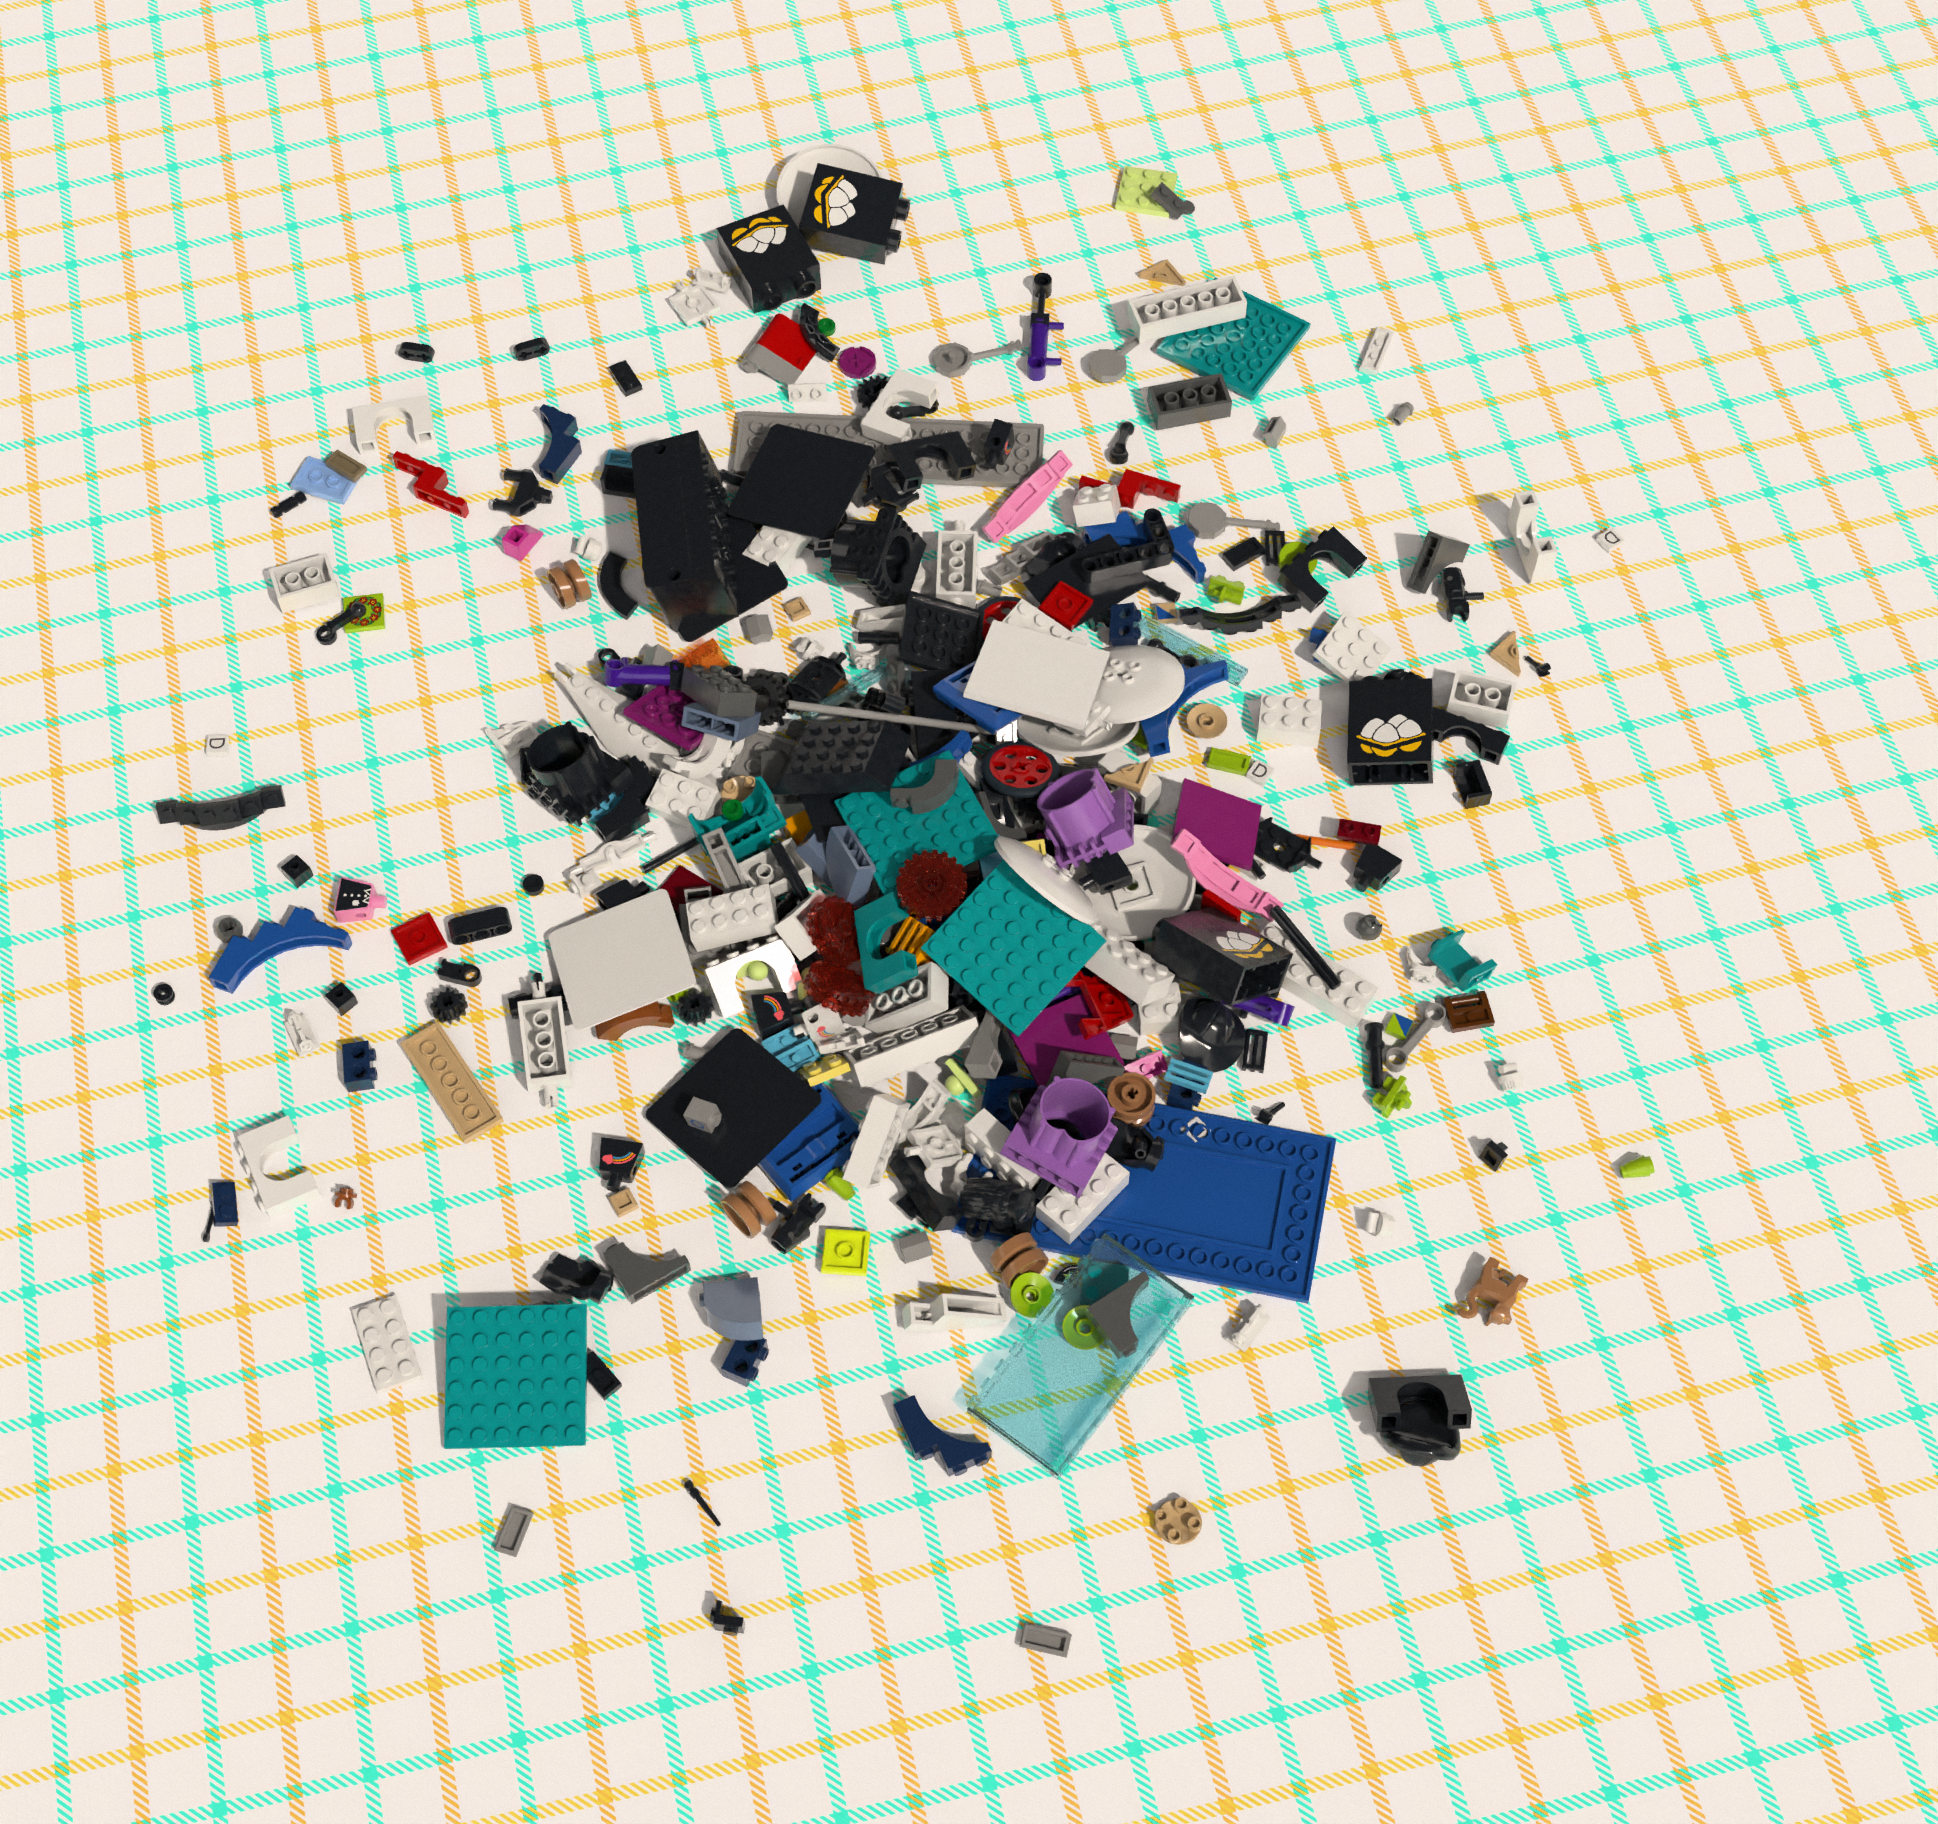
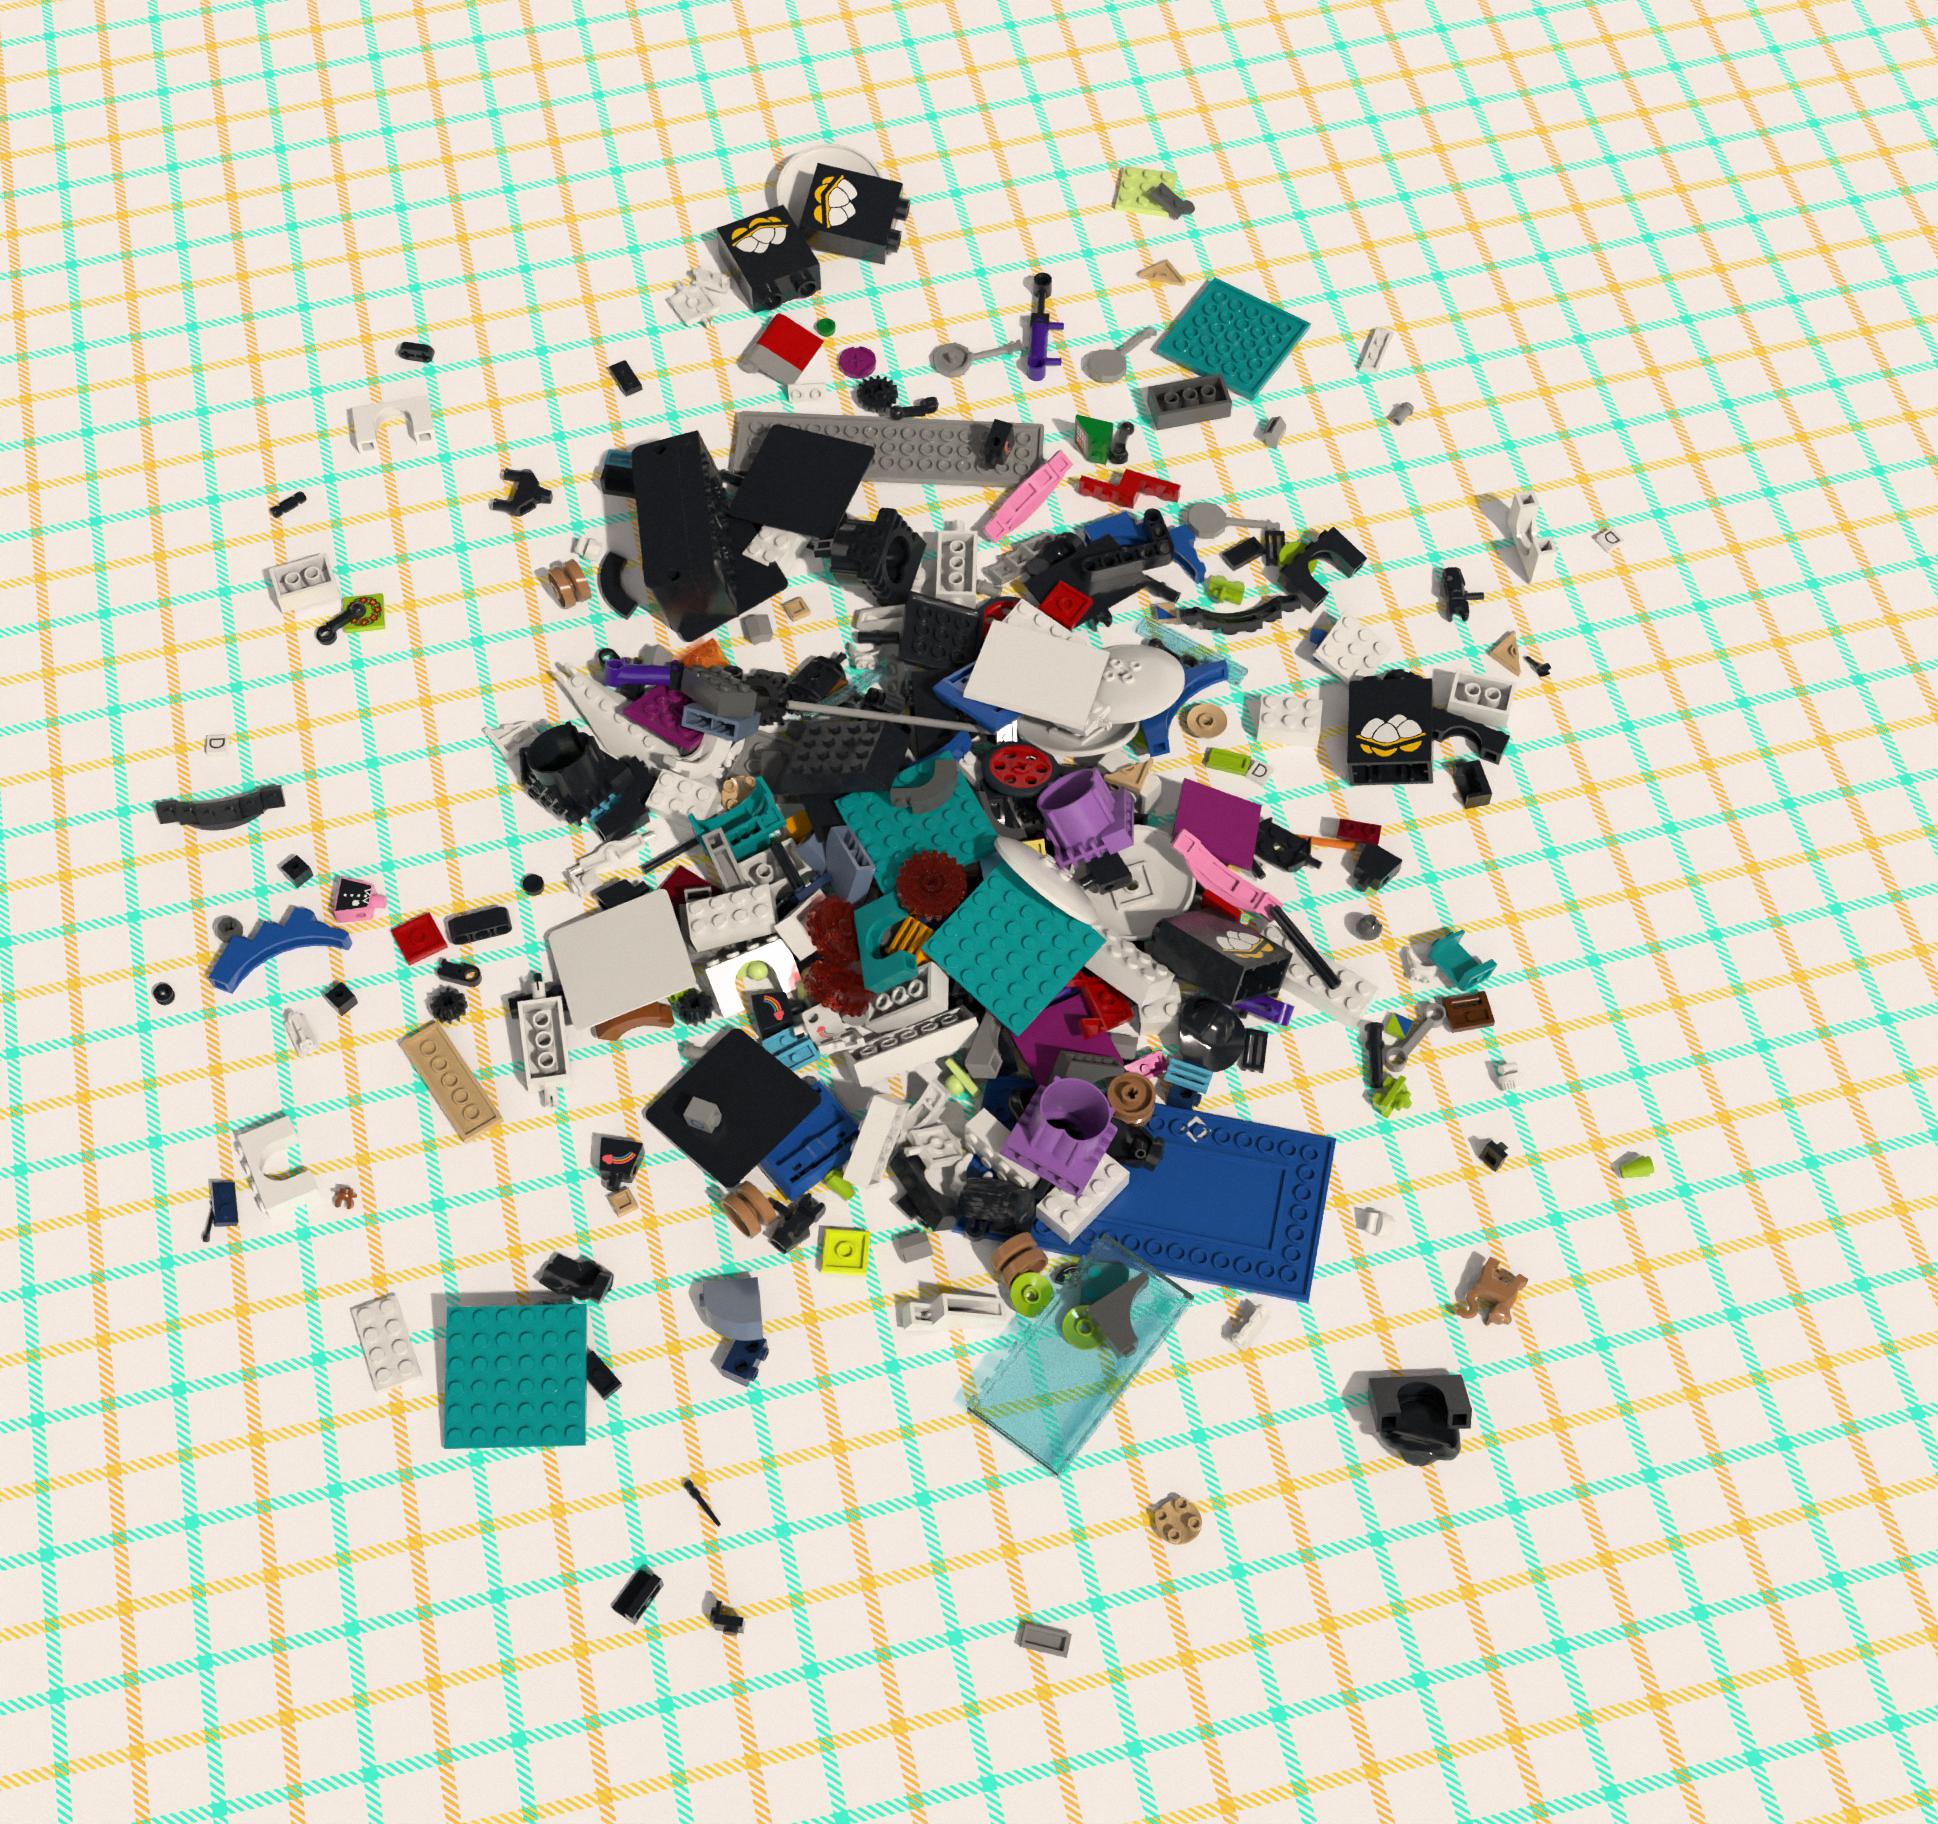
(322, 482): light blue plate -> none
(346, 466): dark tan tile -> none
(355, 1066): dark blue brick -> none
(431, 484): red bracket -> none
(513, 1531): light grey tile -> none
(520, 540): dark pink slope -> none
(531, 349): black beam -> none
(563, 448): dark blue arch -> none
(638, 1596): none -> black panel
(642, 1276): dark grey arch -> none
(732, 810): green tile -> none
(809, 326): black tile -> none
(809, 649): white piece -> none
(816, 882): none -> dark blue plate
(826, 1069): light yellow plate -> none
(882, 492): black connector -> none
(900, 388): white arch -> none
(927, 1439): dark blue arch -> none
(946, 447): black arch -> none
(1093, 438): none -> green slope
(1096, 505): white brick -> none
(1124, 620): dark blue brick -> none
(1186, 308): white brick -> none
(1266, 1116): black hand -> none
(1435, 555): dark grey arch -> none

